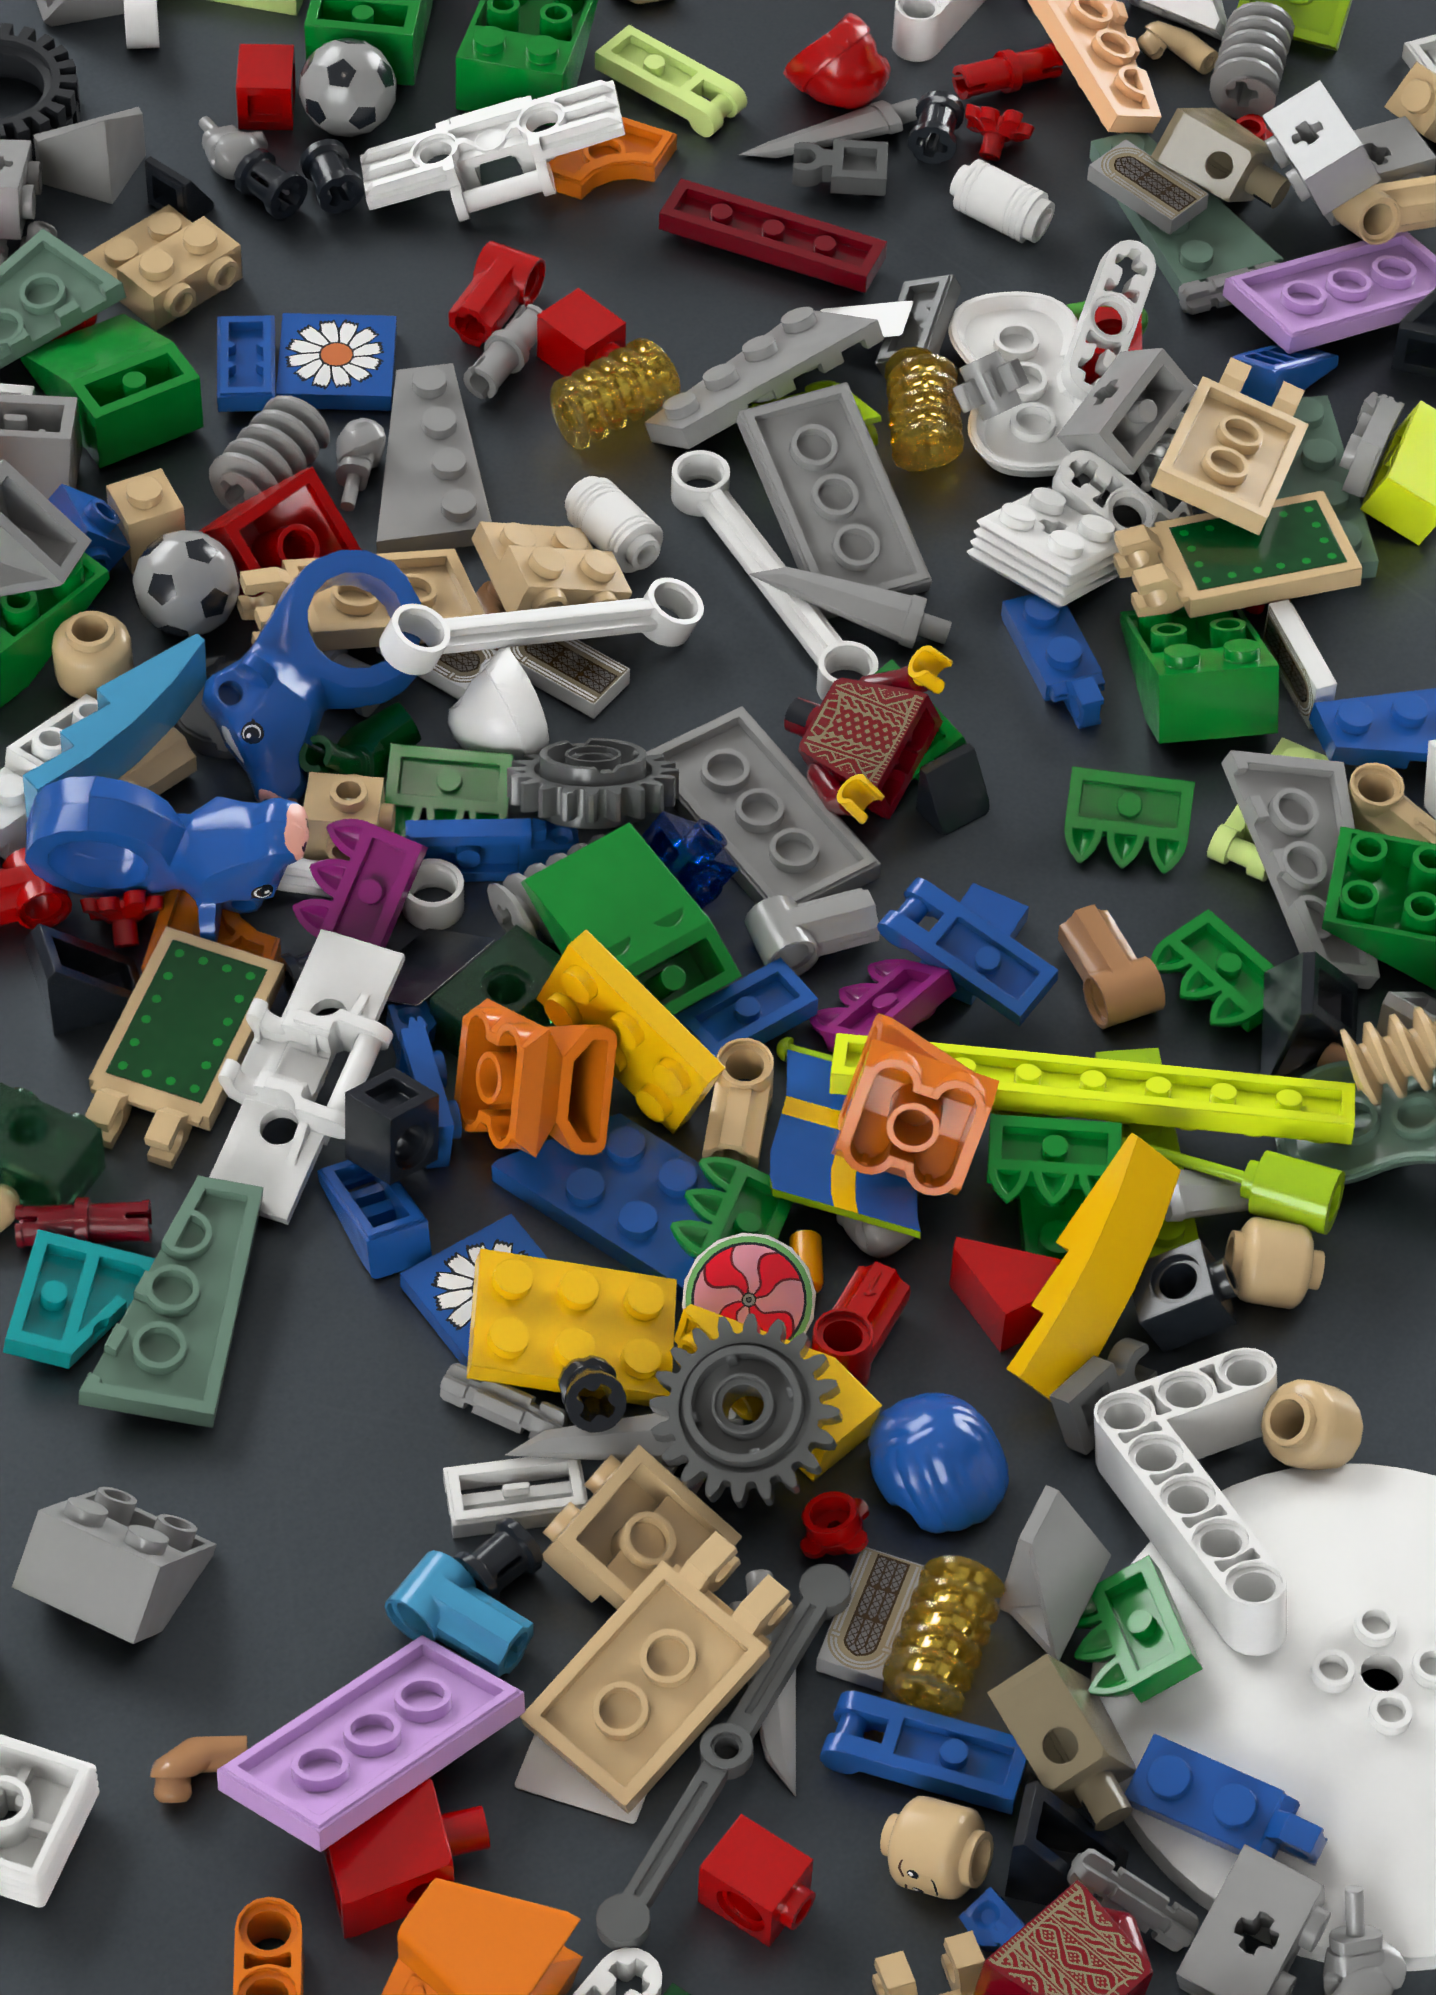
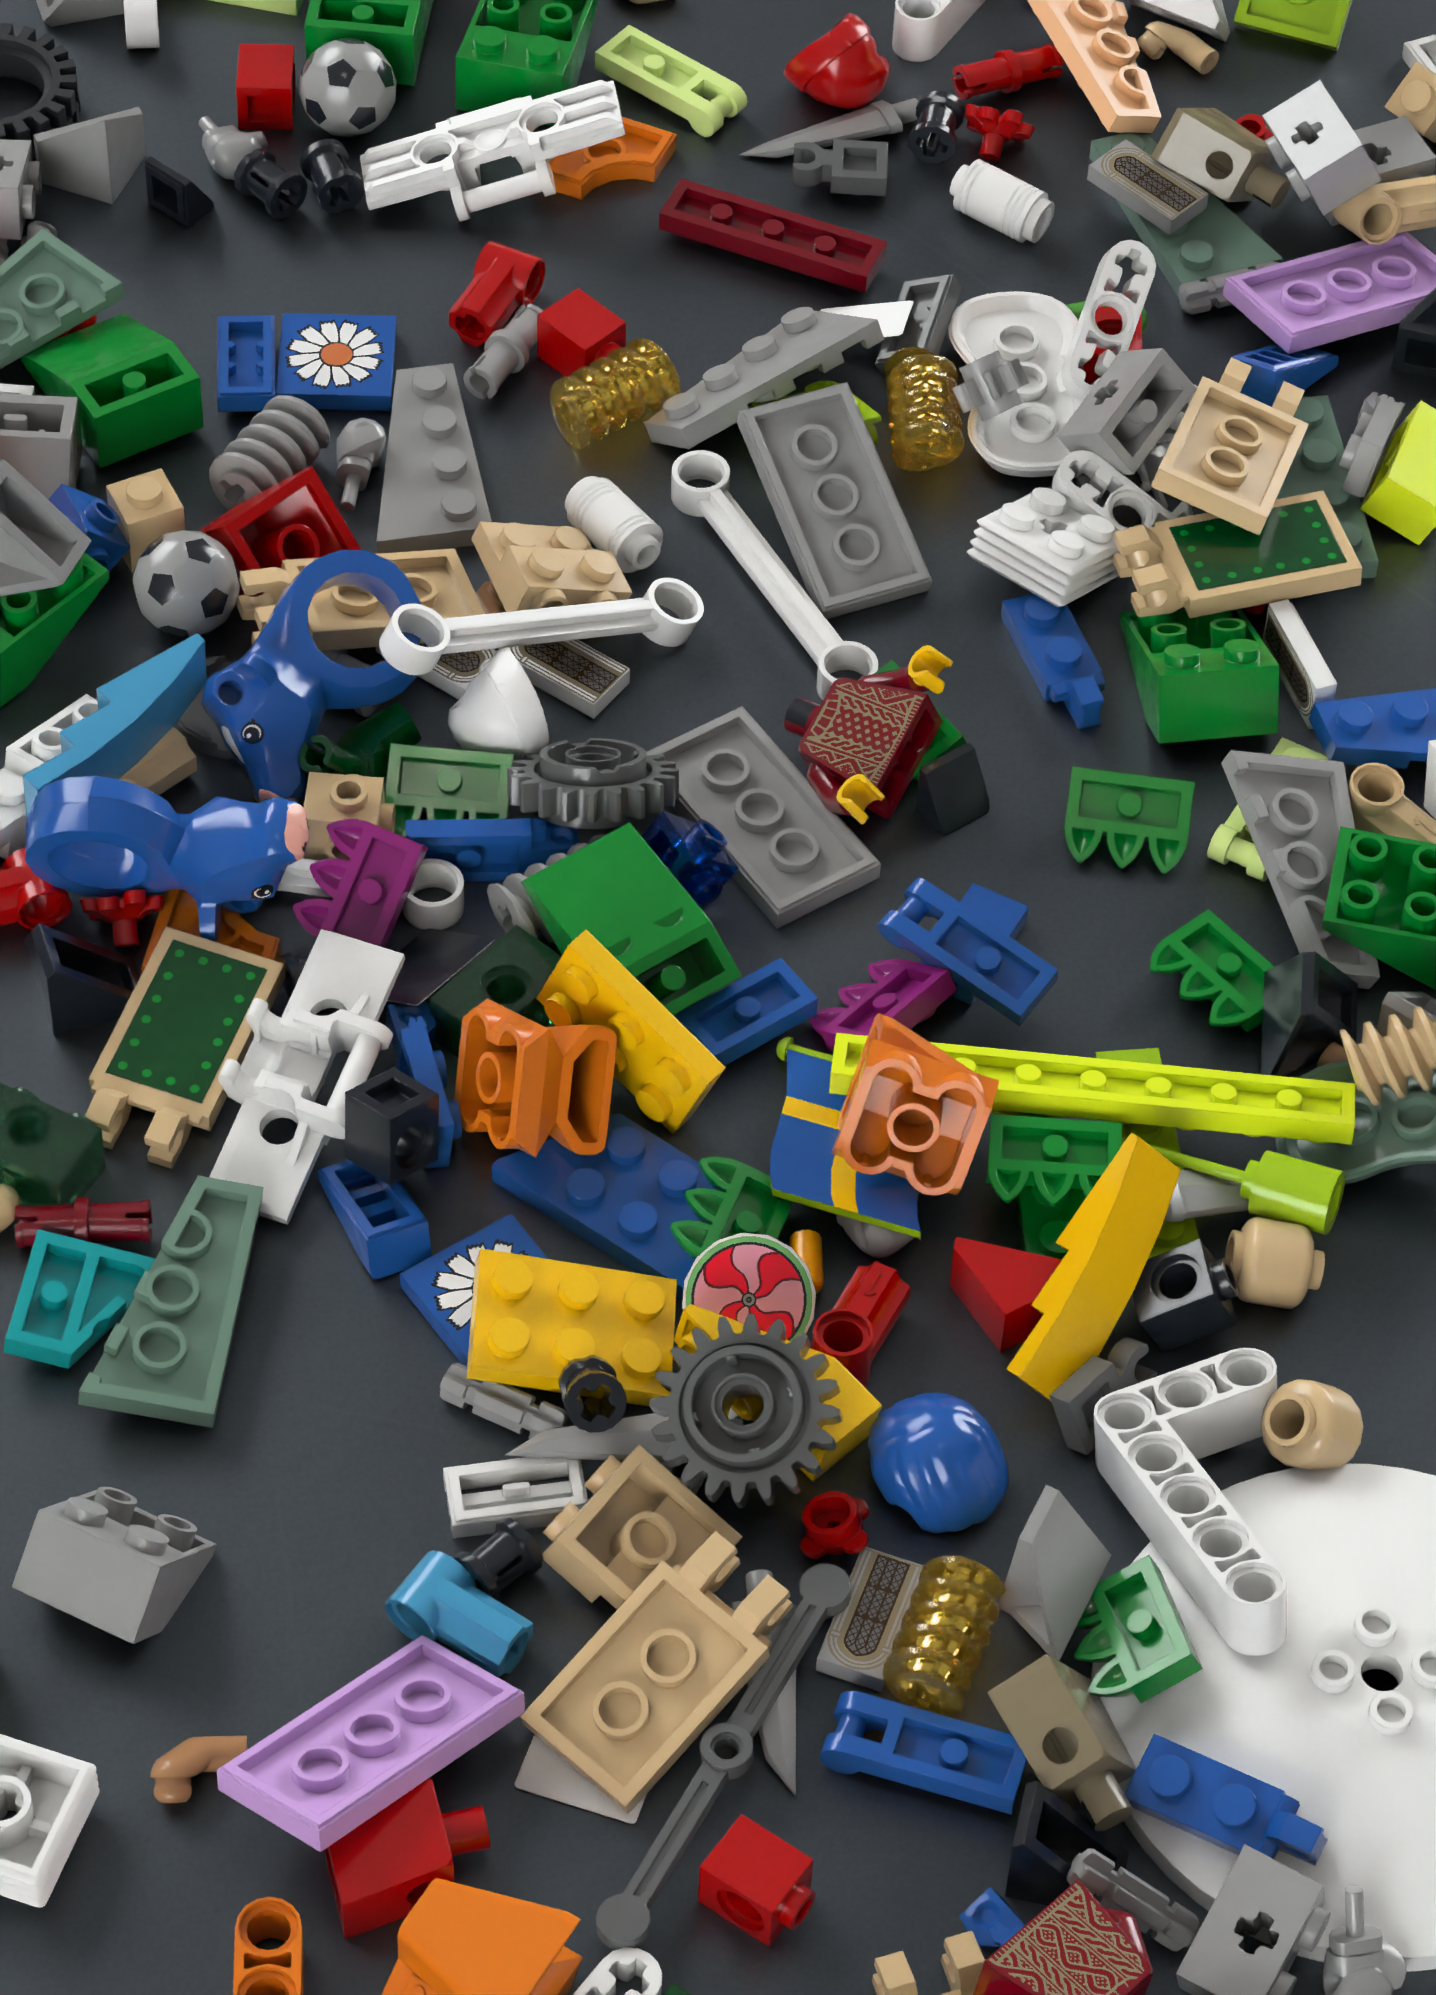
(90, 652): tan head -> none
(169, 264): tan plate -> none
(740, 1107): tan piece -> none
(811, 928): light grey piece -> none
(877, 609): light grey bar -> none
(937, 1847): tan head -> none
(1114, 980): medium nougat piece -> none
(1251, 59): light grey piece -> none

